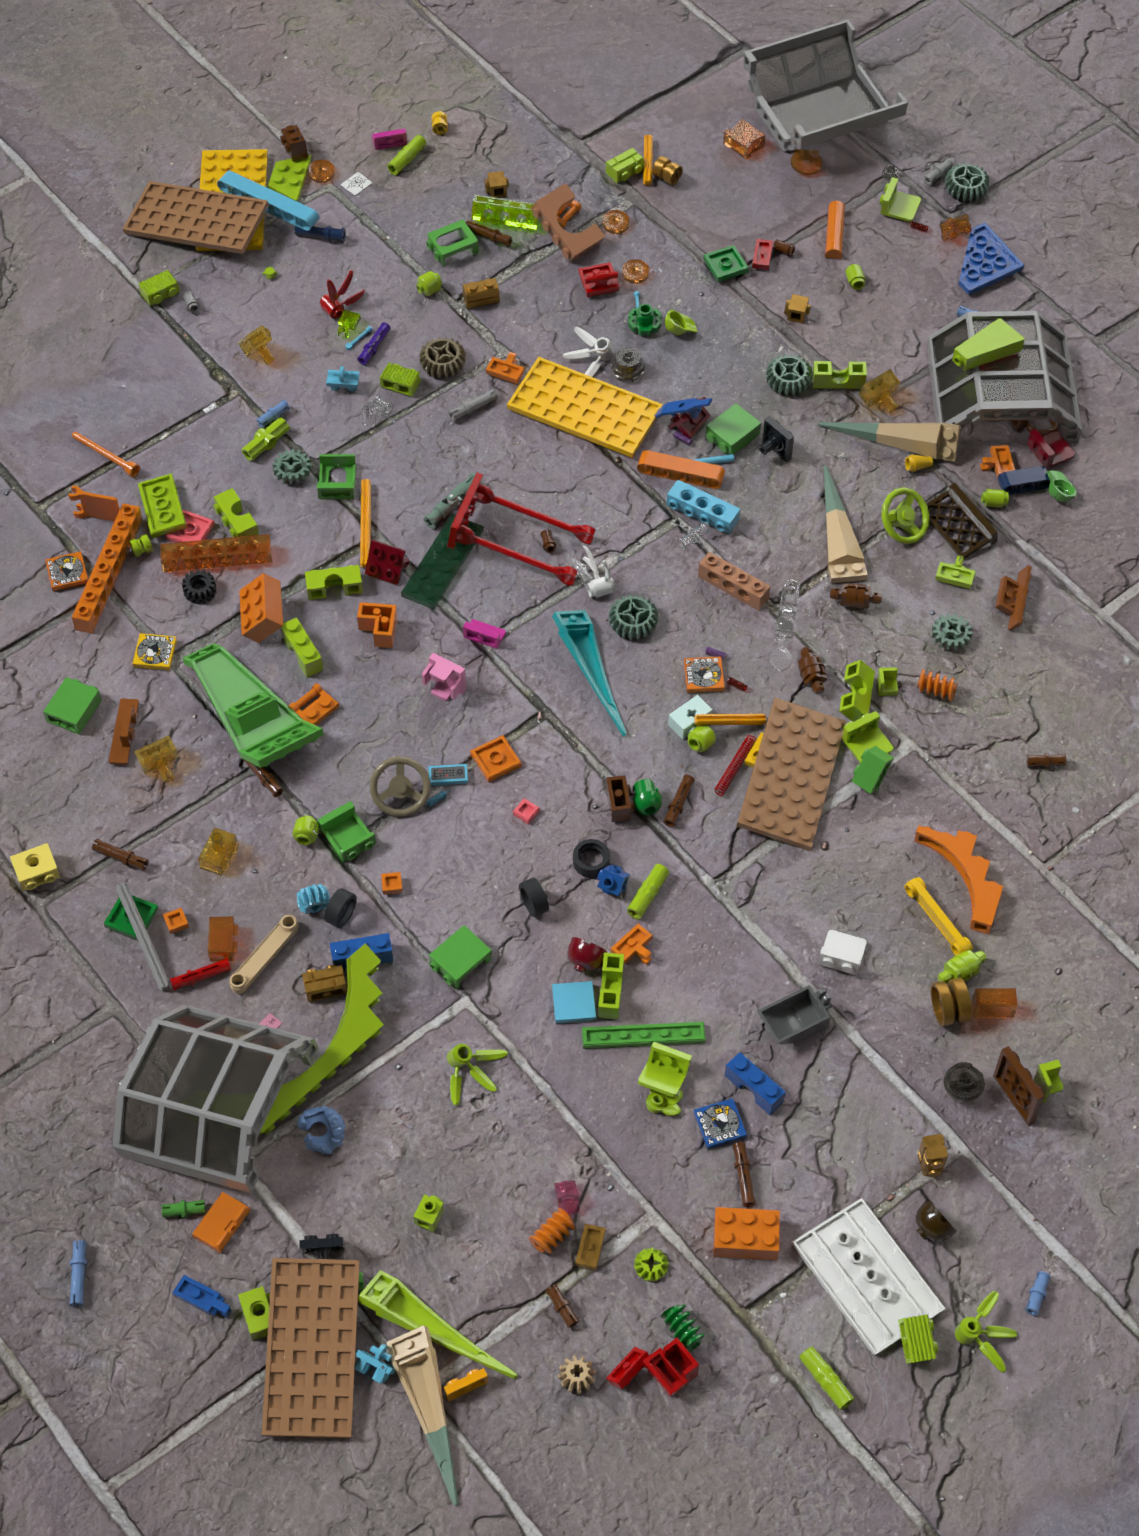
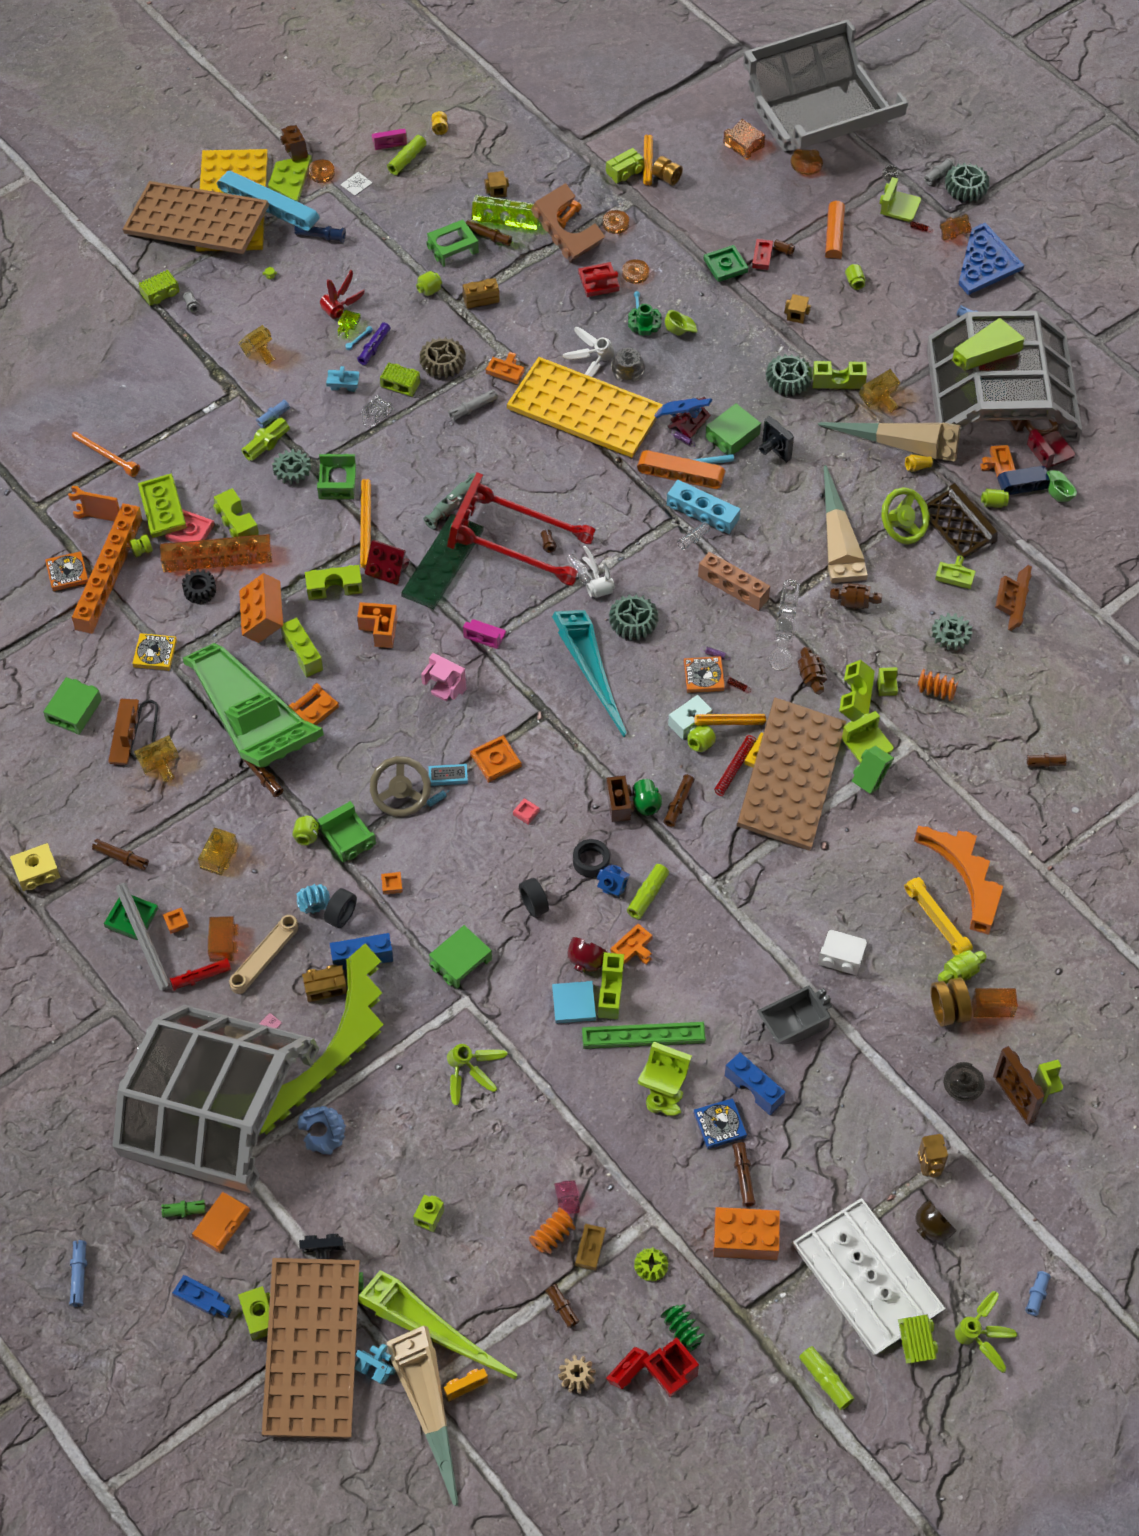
(155, 722): none -> black piece

